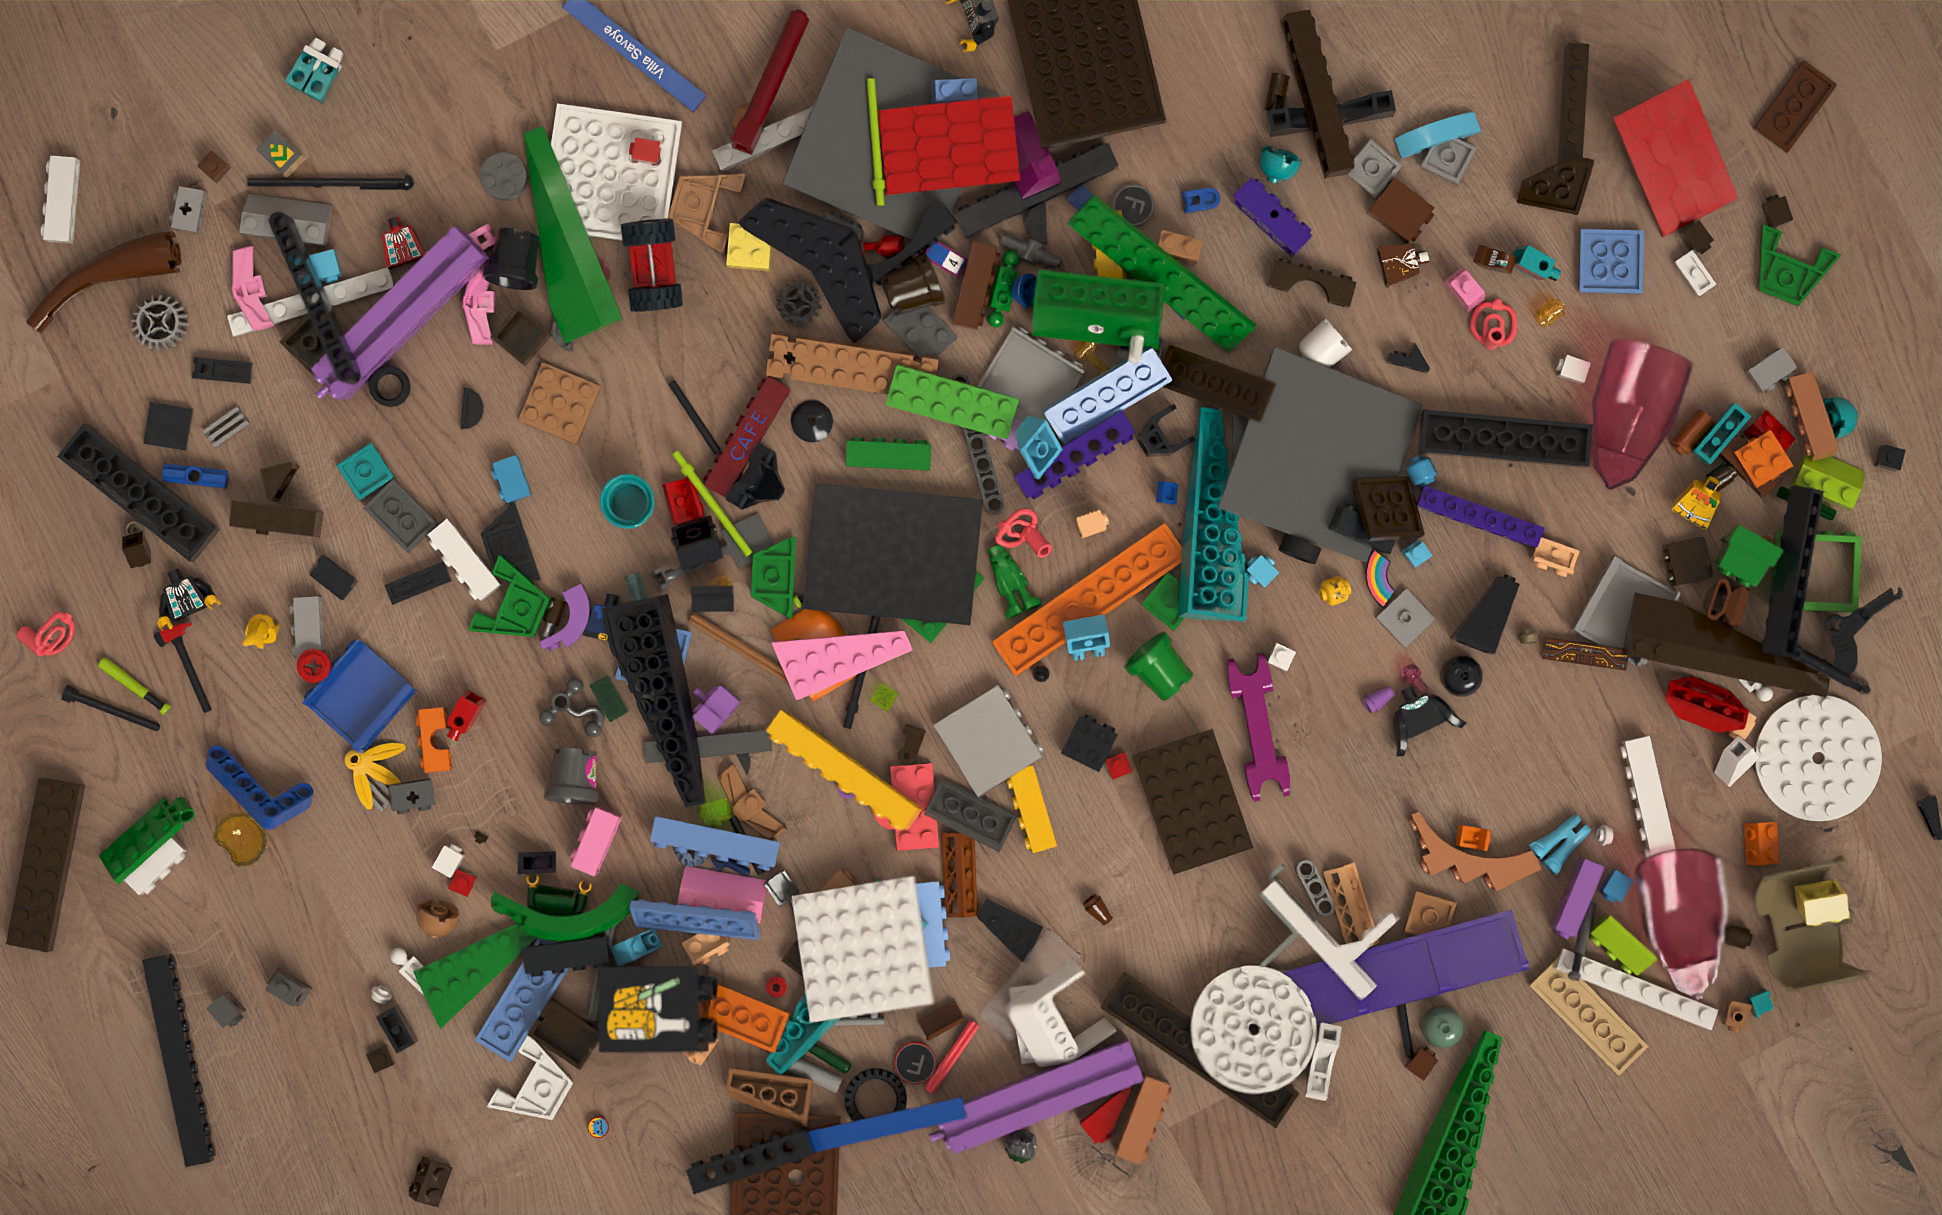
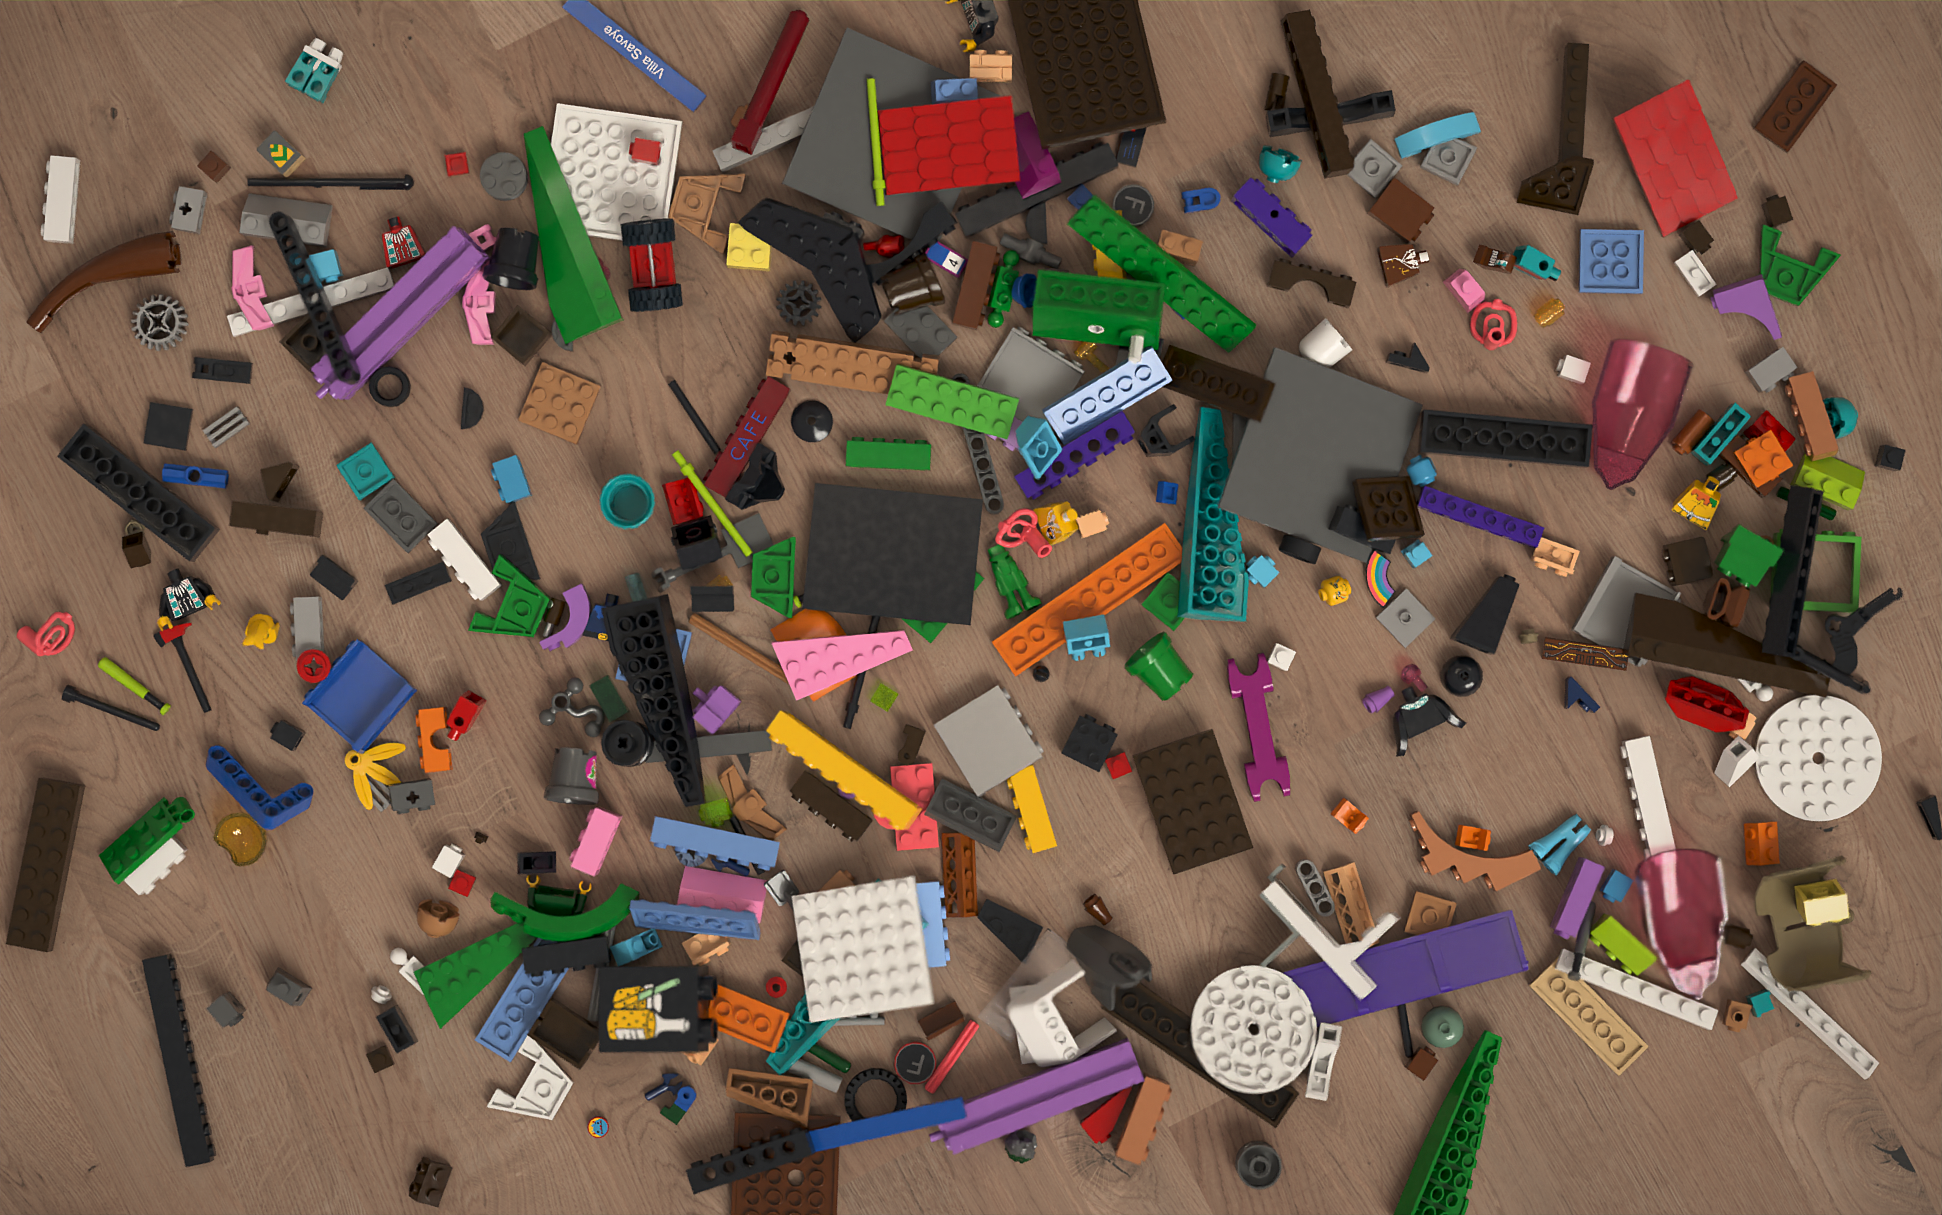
(287, 734): none -> black brick
(457, 164): none -> red tile
(625, 733): none -> black wheel
(664, 1087): none -> dark blue bar
(684, 1100): none -> leg
(830, 805): none -> dark brown brick
(991, 67): none -> light nougat brick
(1057, 521): none -> yellow torso
(1107, 961): none -> dark grey piece
(1131, 147): none -> black tile
(1258, 1165): none -> dark grey wheel
(1349, 816): none -> orange bracket
(1575, 692): none -> dark blue slope
(1750, 298): none -> medium lavender arch
(1813, 1017): none -> white plate

